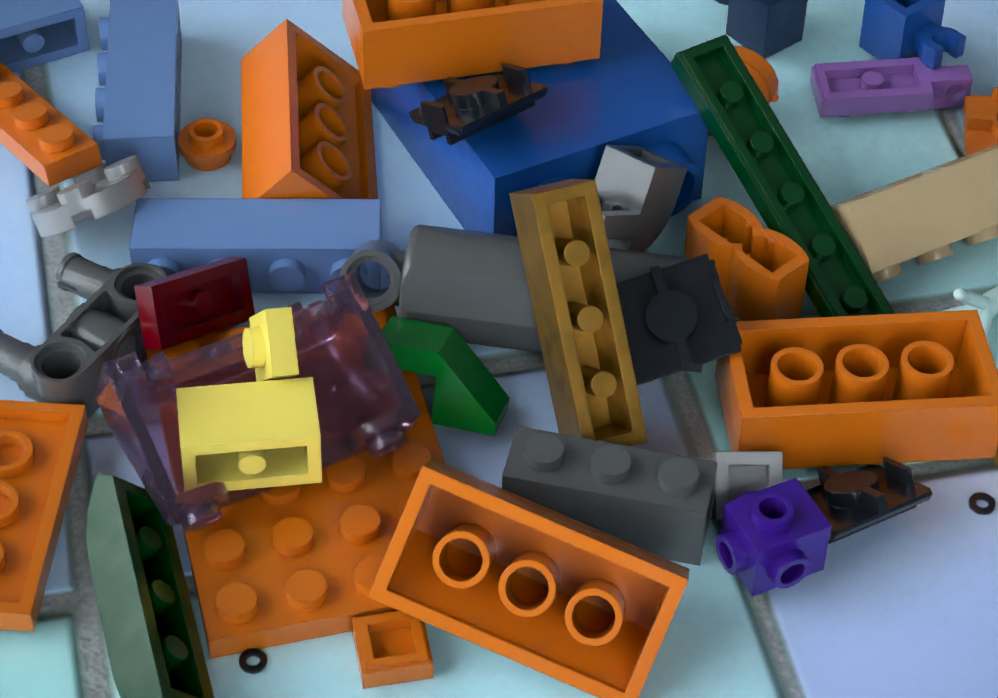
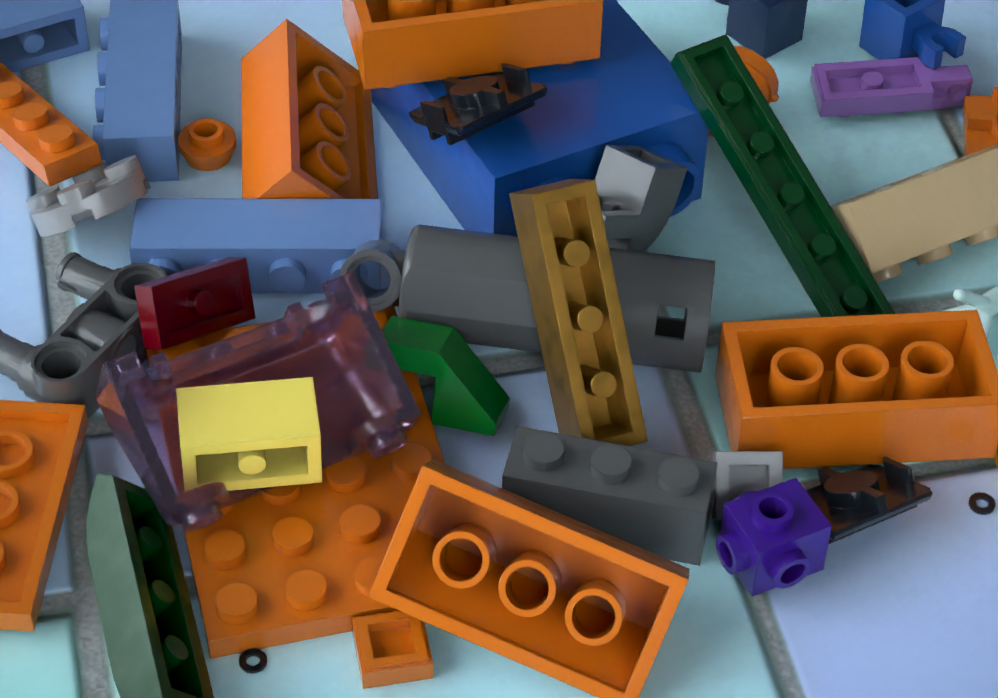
(271, 344): light yellow plate -> none
(676, 319): black piece -> none
(757, 267): orange brick -> none

